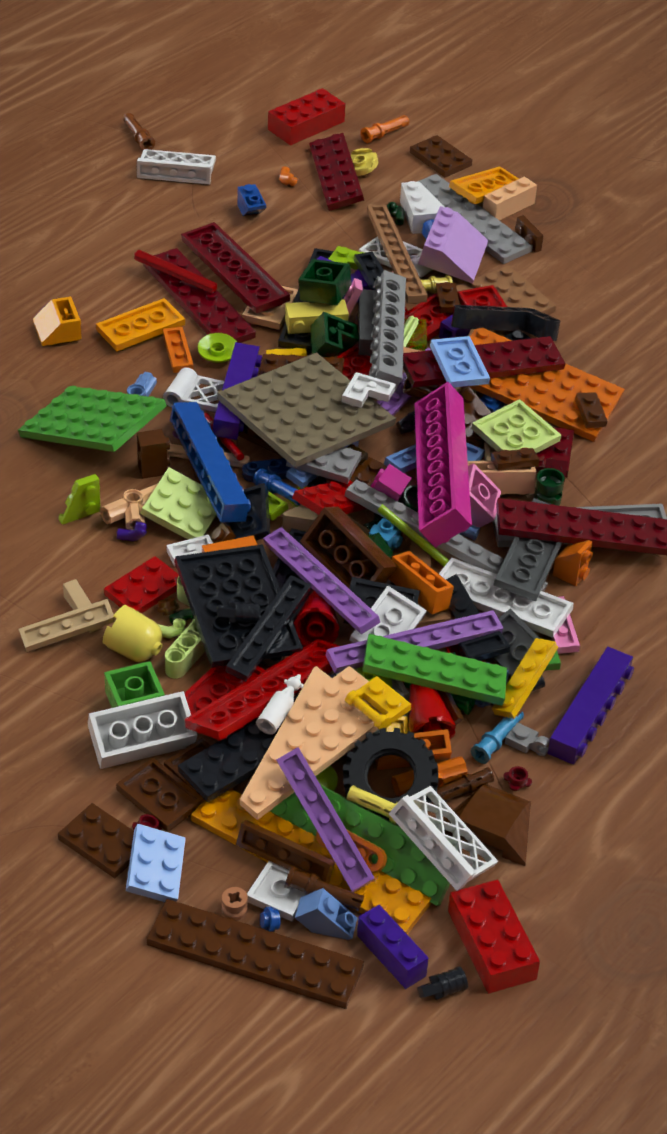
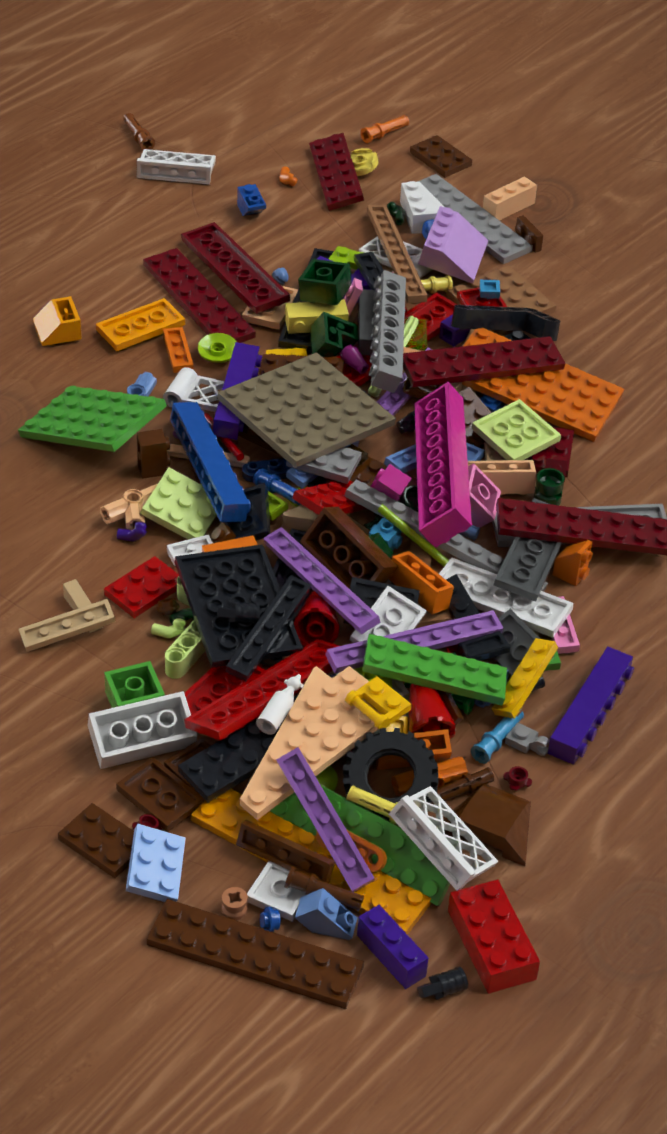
(83, 499): lime wing -> none
(133, 635): light yellow cylinder -> none
(175, 271): red axle -> none
(280, 275): none -> medium blue hinge
(306, 116): red brick -> none
(354, 359): none -> magenta cone
(363, 386): white plate -> none
(447, 296): reddish brown plate -> none
(459, 361): light blue plate -> none
(479, 184): light orange plate -> none
(489, 289): none -> dark azure plate
(515, 459): reddish brown plate -> none
(591, 410): reddish brown plate -> none

